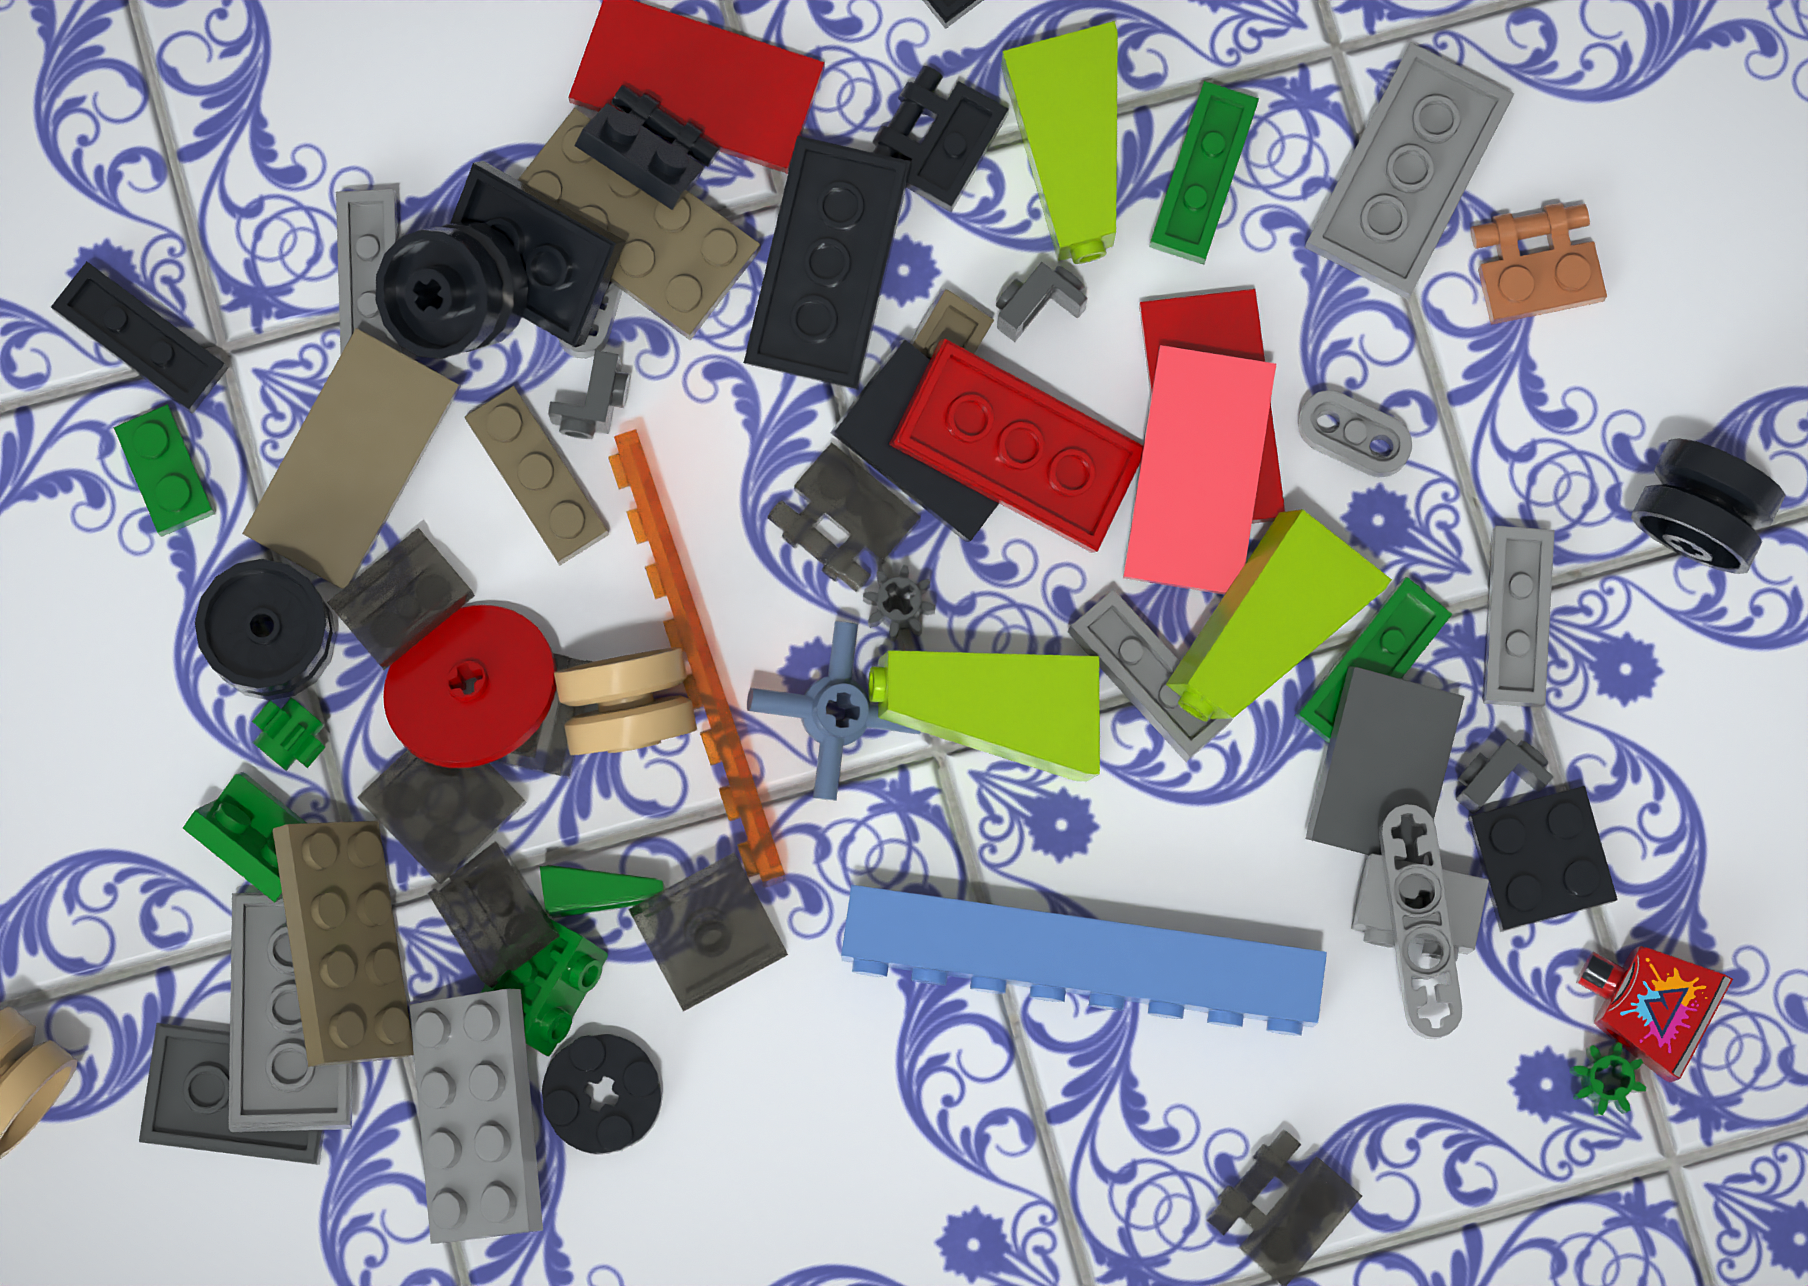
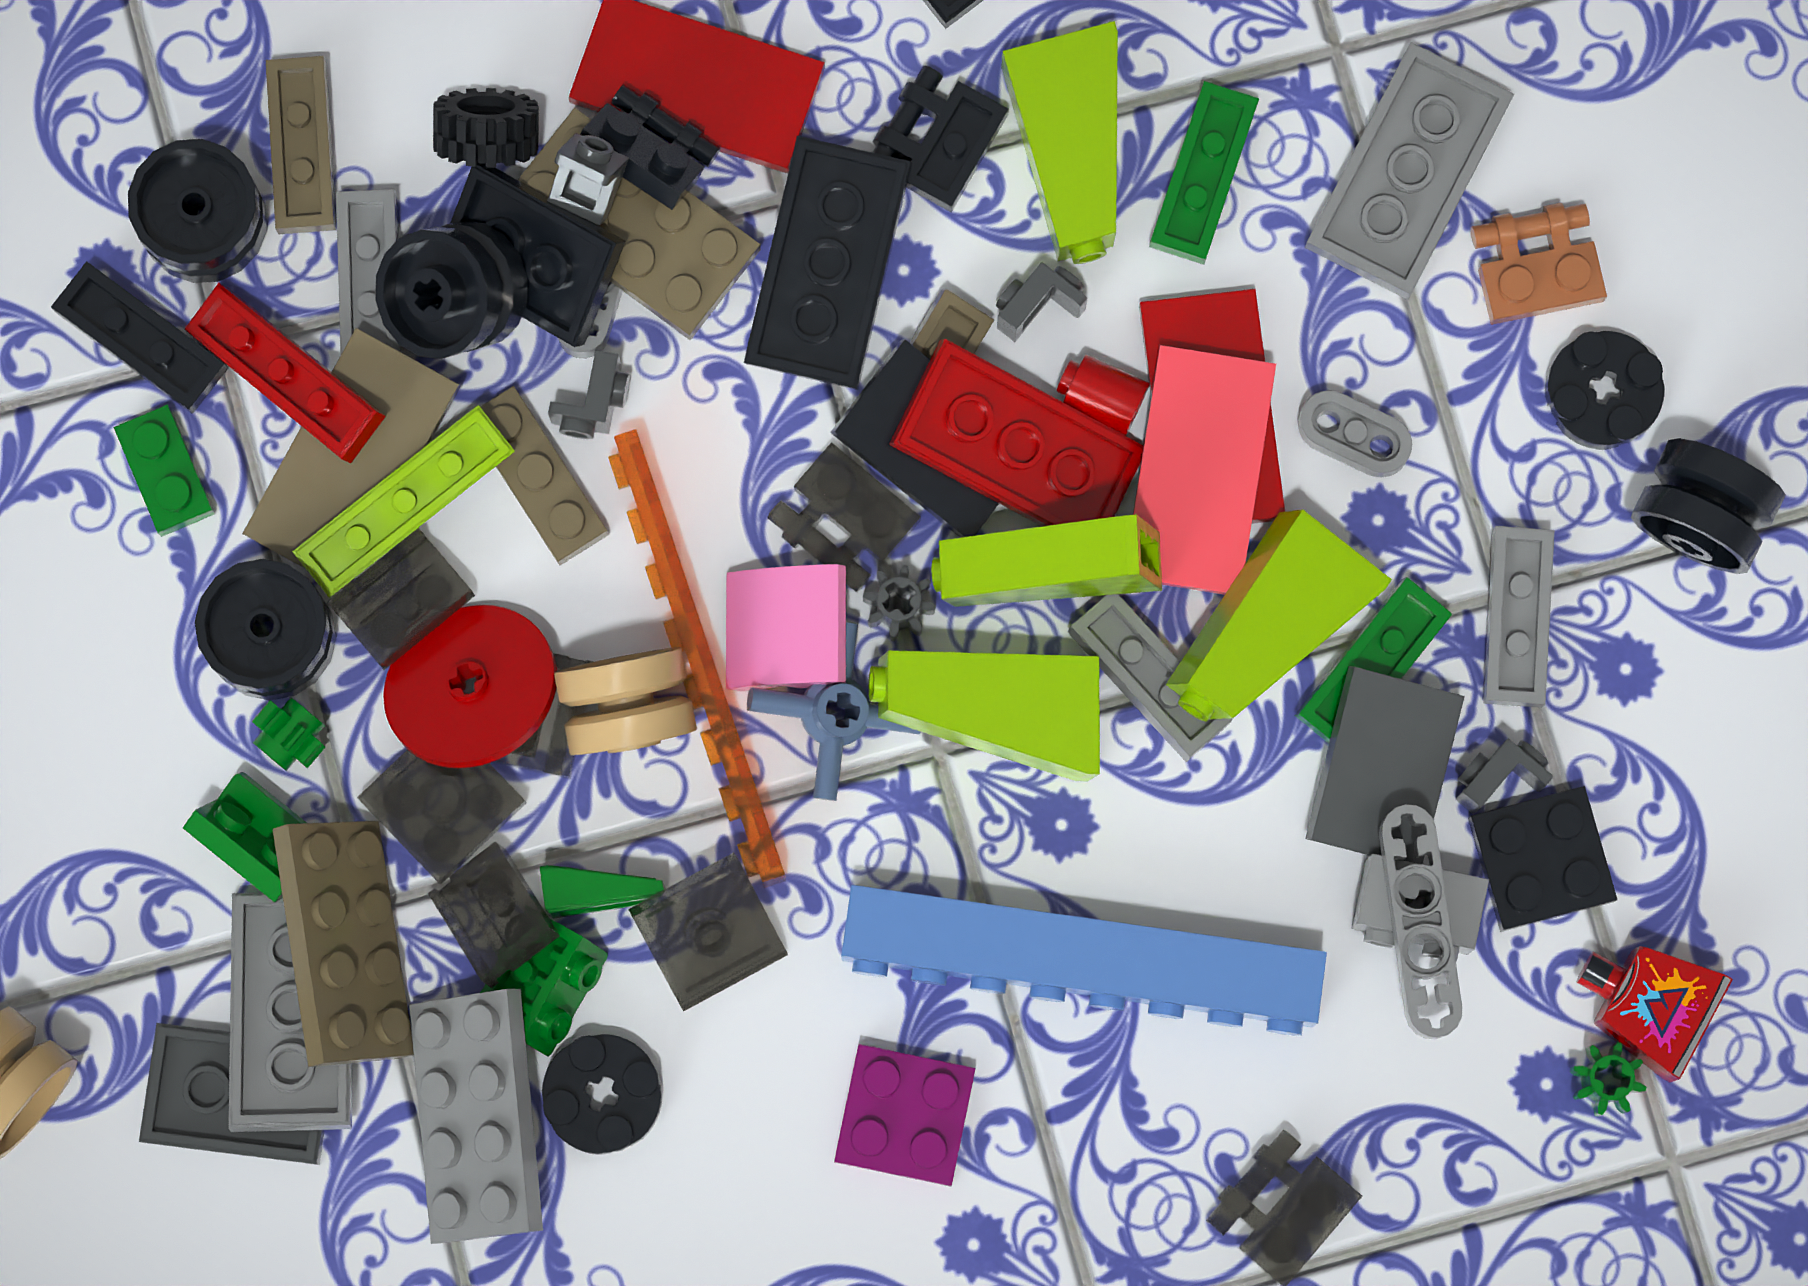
(178, 182): none -> black wheel
(285, 373): none -> red tile
(300, 145): none -> dark tan plate
(403, 501): none -> lime tile
(485, 127): none -> black tyre
(587, 177): none -> dark grey bracket
(786, 627): none -> bright pink slope
(904, 1115): none -> magenta plate
(1050, 562): none -> lime slope
(1103, 392): none -> red brick
(1634, 373): none -> black plate

